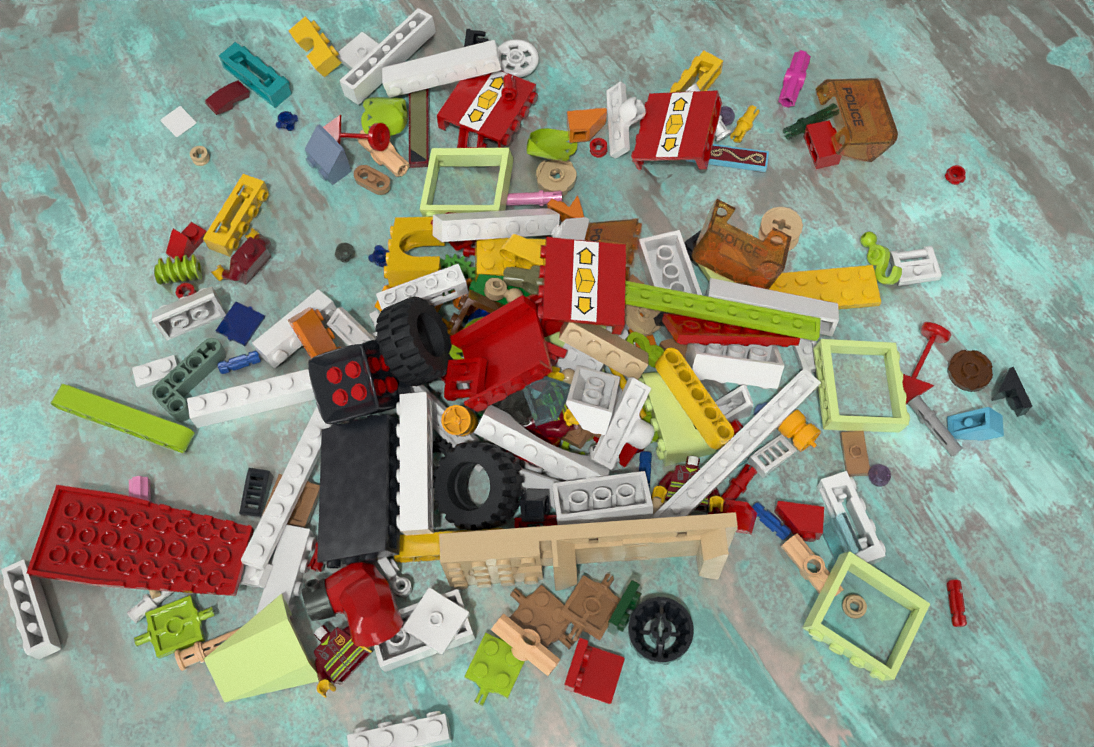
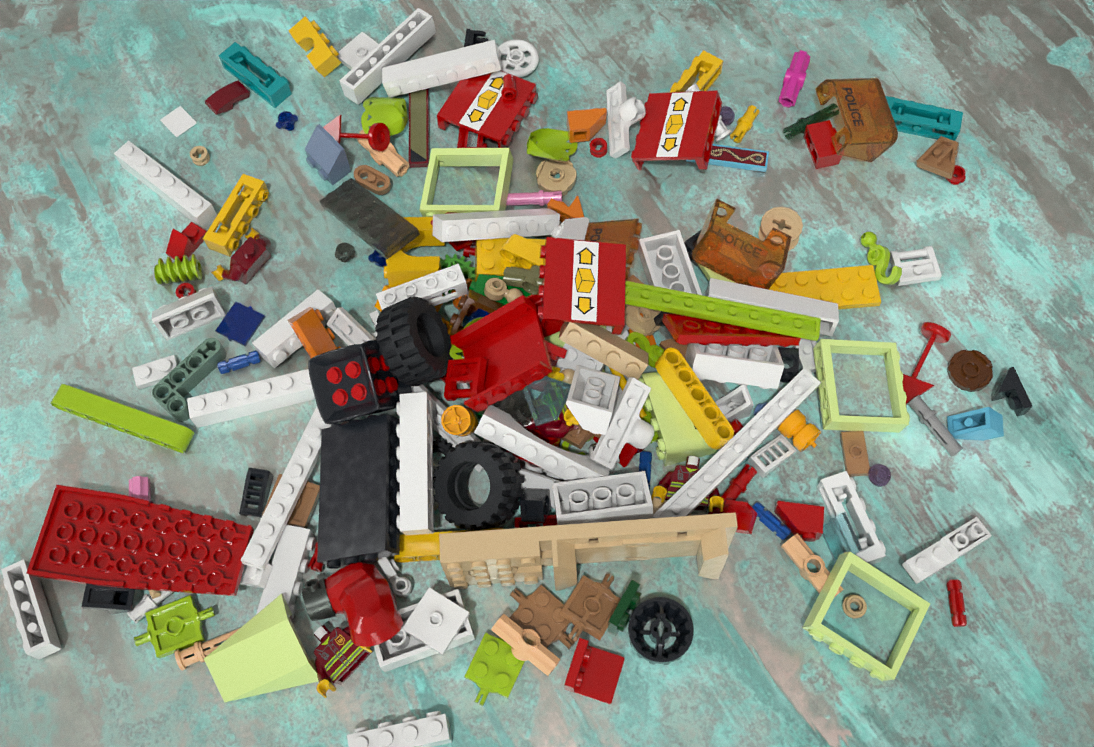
(108, 598): none -> black slope
(166, 185): none -> white brick
(369, 218): none -> clear smoke plate
(790, 357): none -> black brick
(921, 119): none -> teal brick
(940, 157): none -> medium nougat wing
(946, 550): none -> white slope

